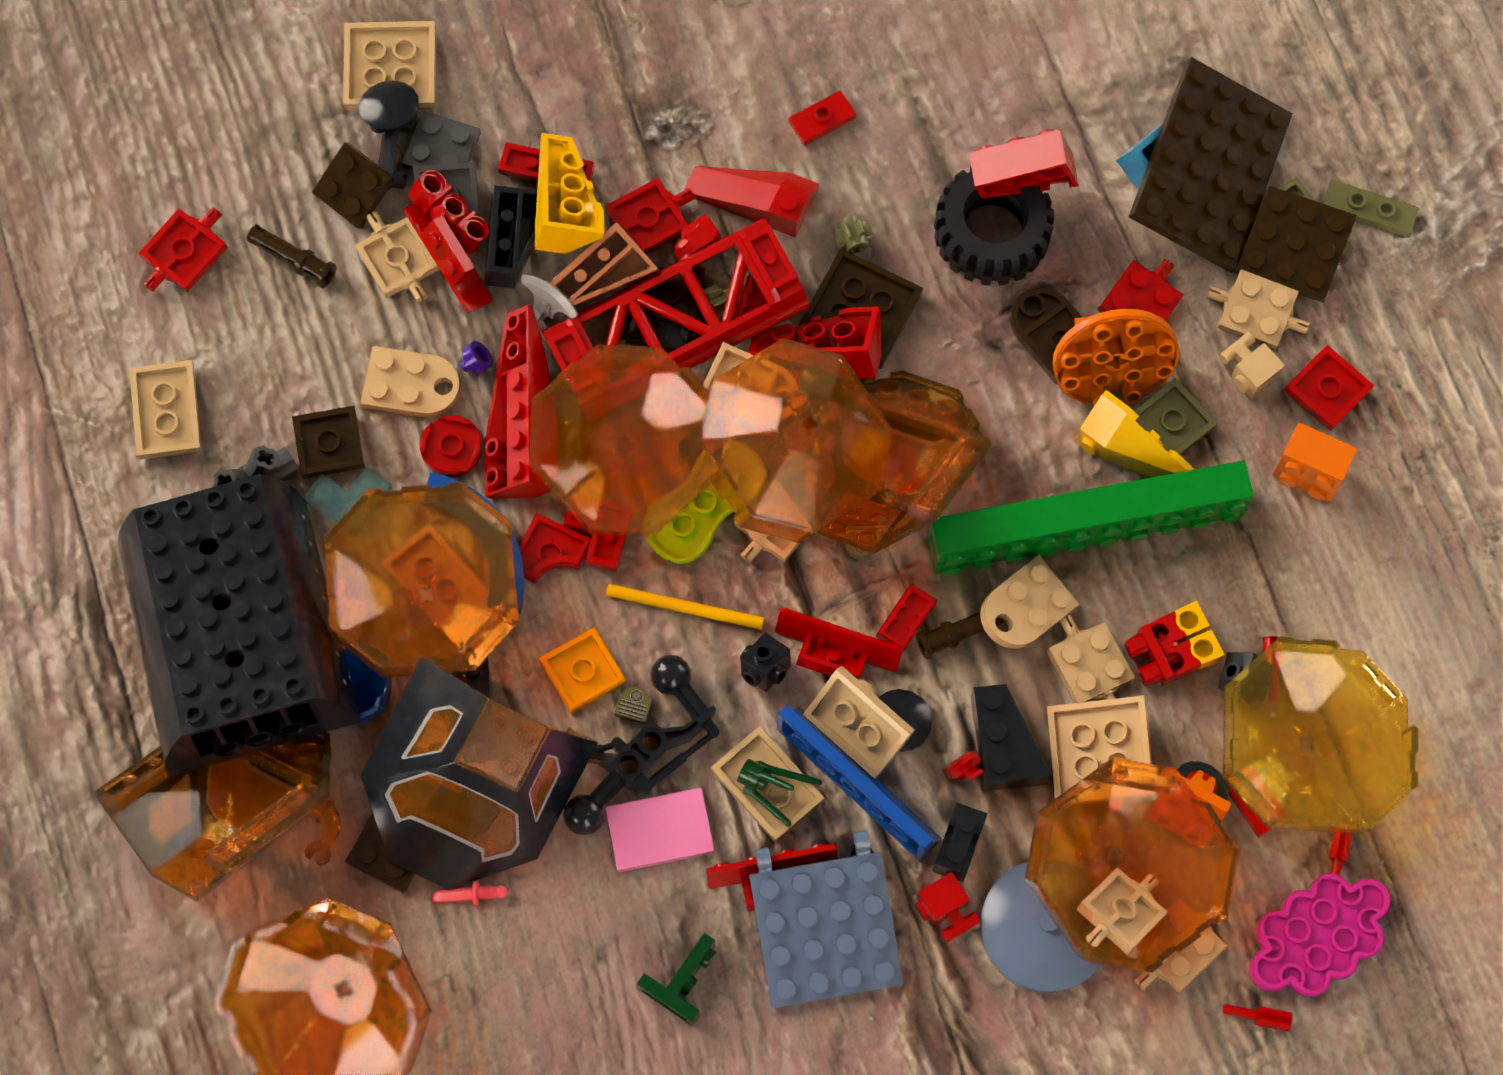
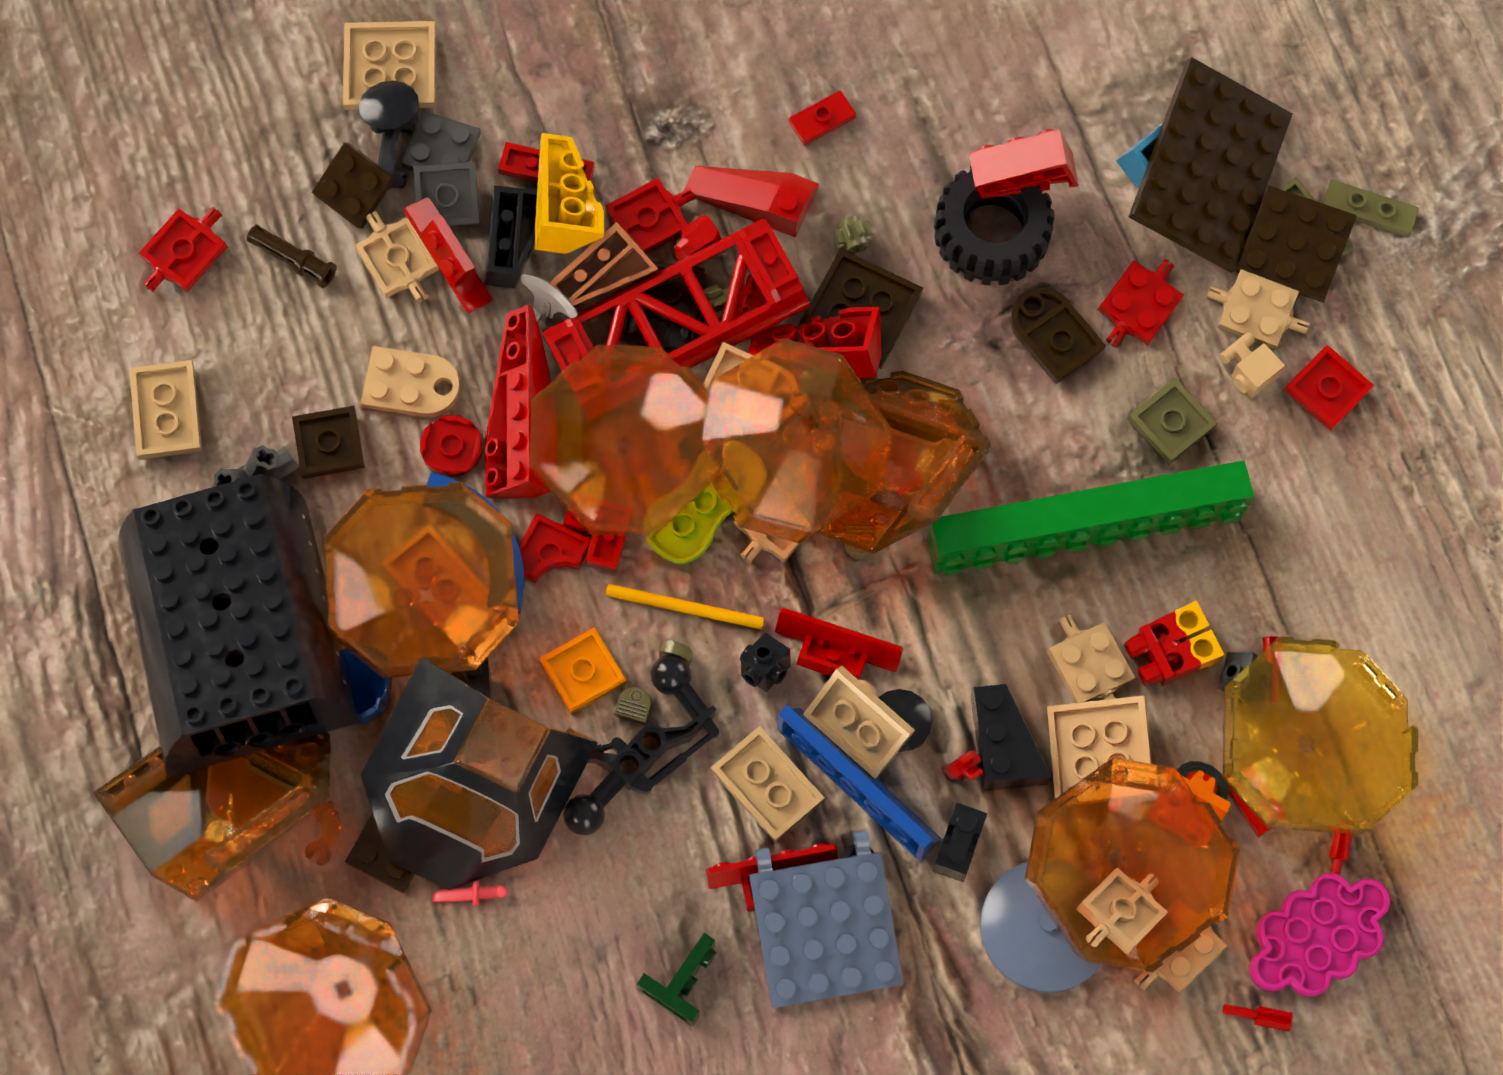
(335, 501): clear light blue plate -> none
(439, 200): red piece -> none
(476, 358): dark purple tile -> none
(659, 830): bright pink tile -> none
(675, 648): none -> olive tile
(757, 775): dark green plant -> none
(907, 617): red plate -> none
(944, 901): red brick -> none
(950, 634): dark brown pin -> none
(1028, 603): tan plate -> none
(1115, 352): orange bracket -> none
(1119, 439): yellow wedge -> none
(1314, 462): orange brick -> none

